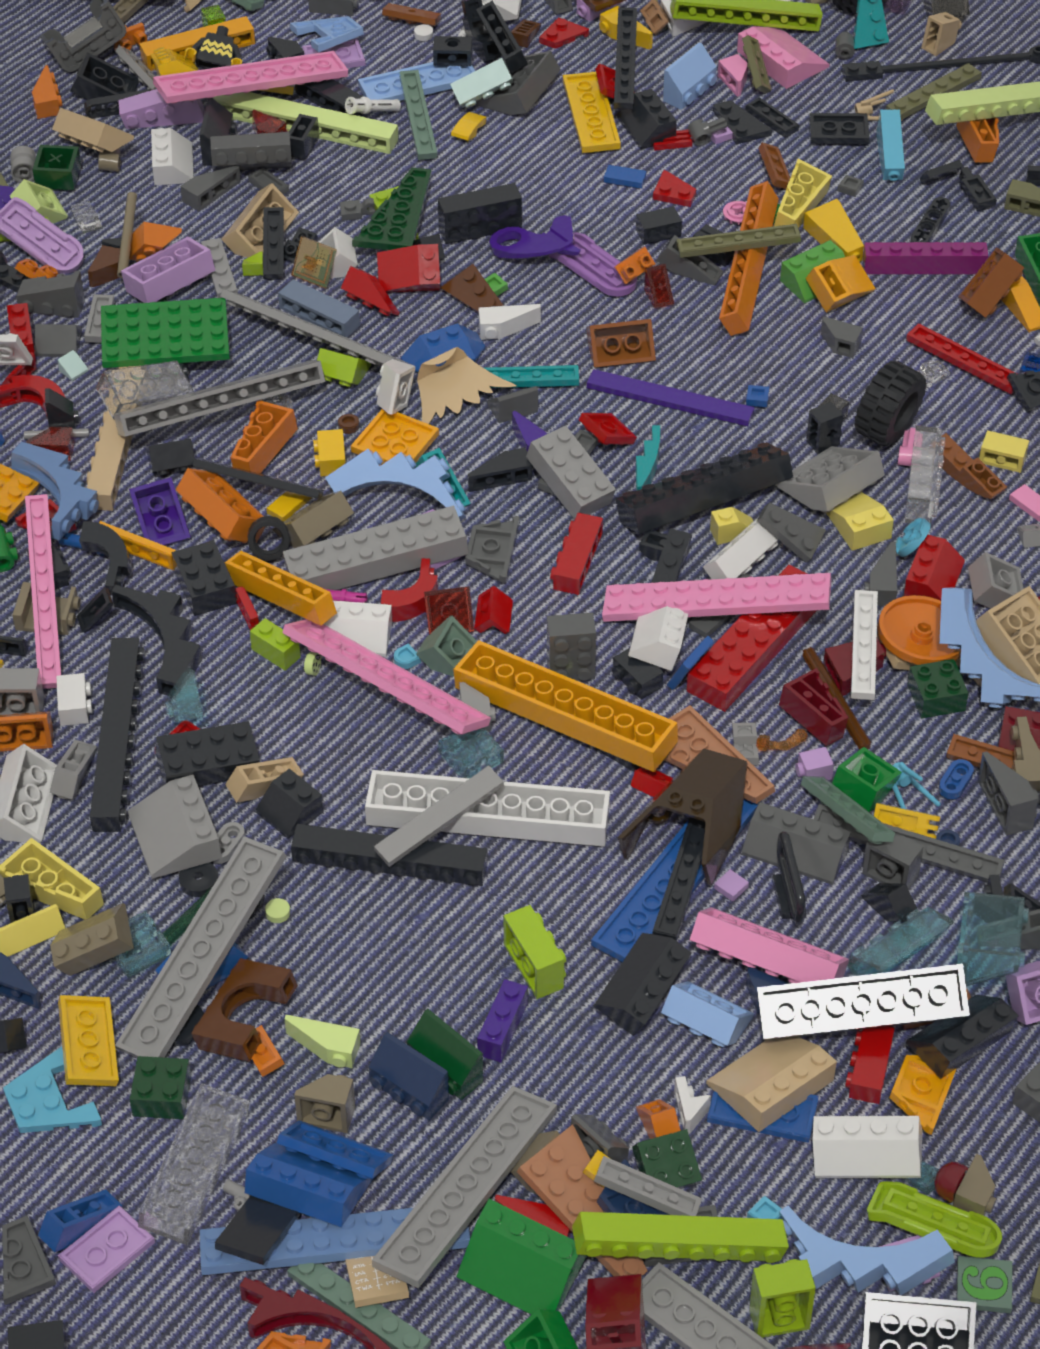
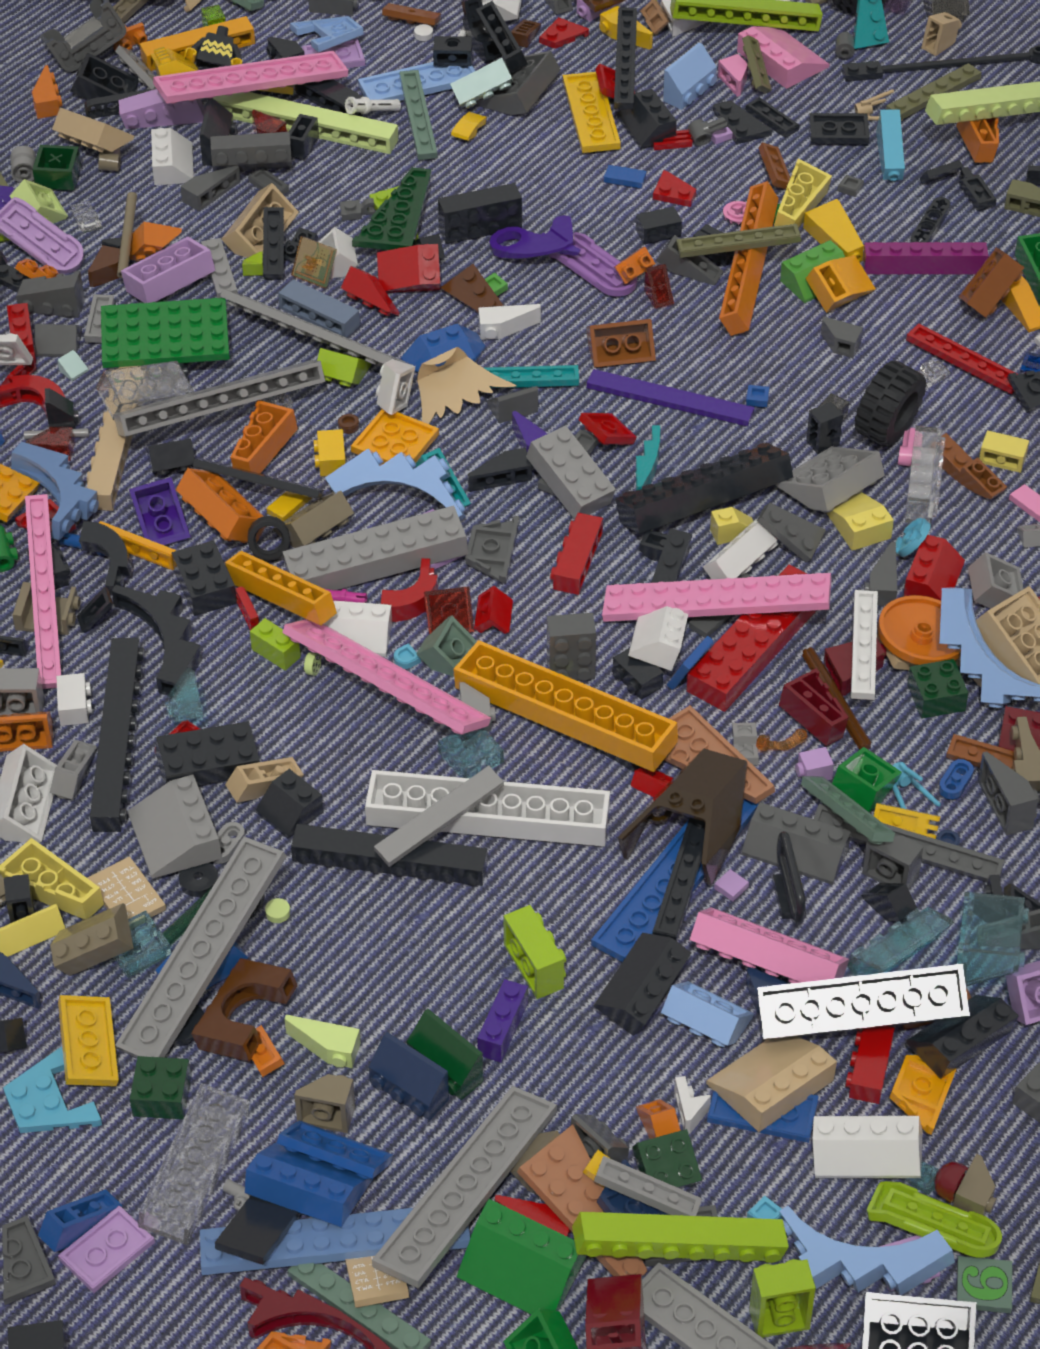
(127, 885): none -> tan tile

